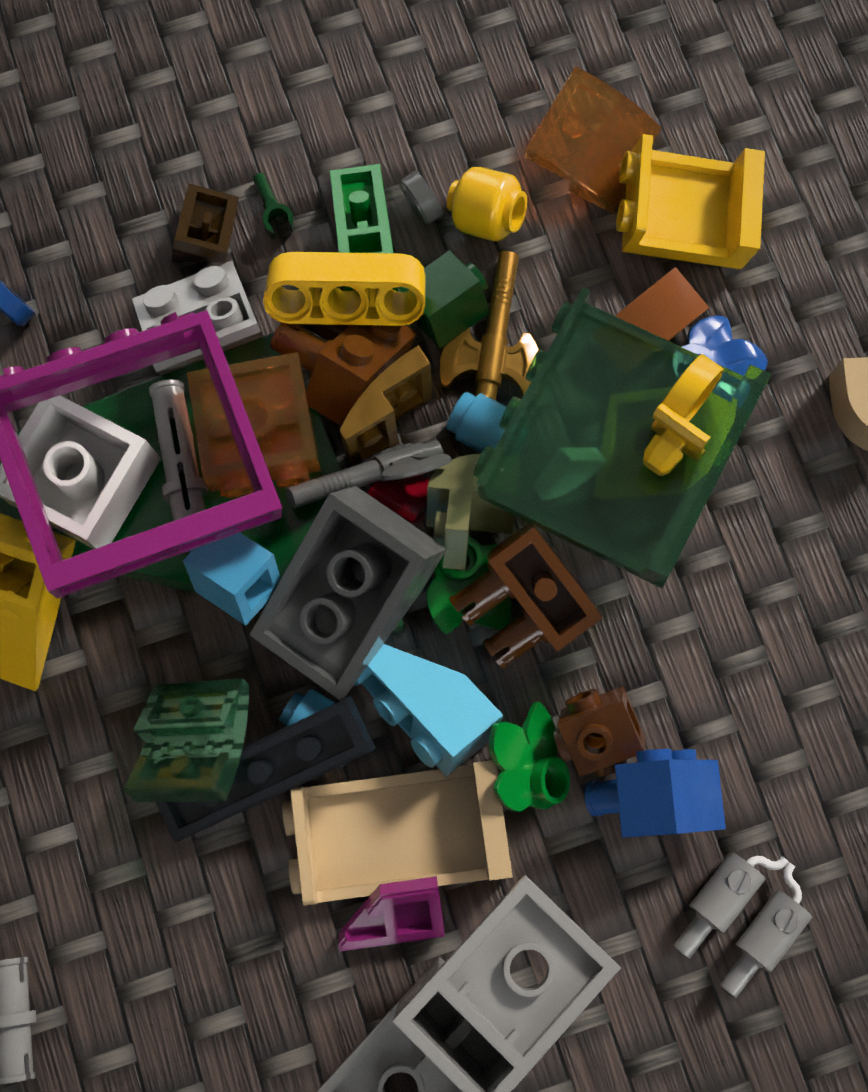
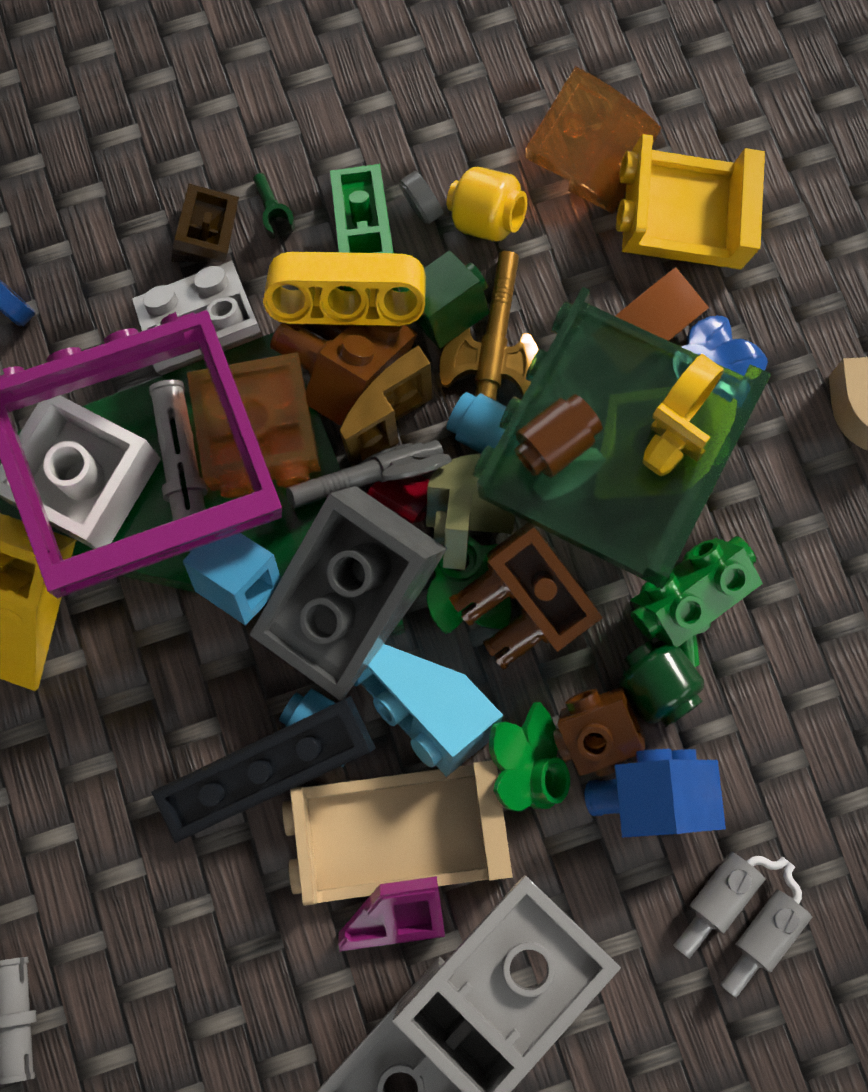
(191, 741): clear green slope -> none
(557, 436): none -> reddish brown brick
(661, 683): none -> dark green head
(696, 593): none -> green brick

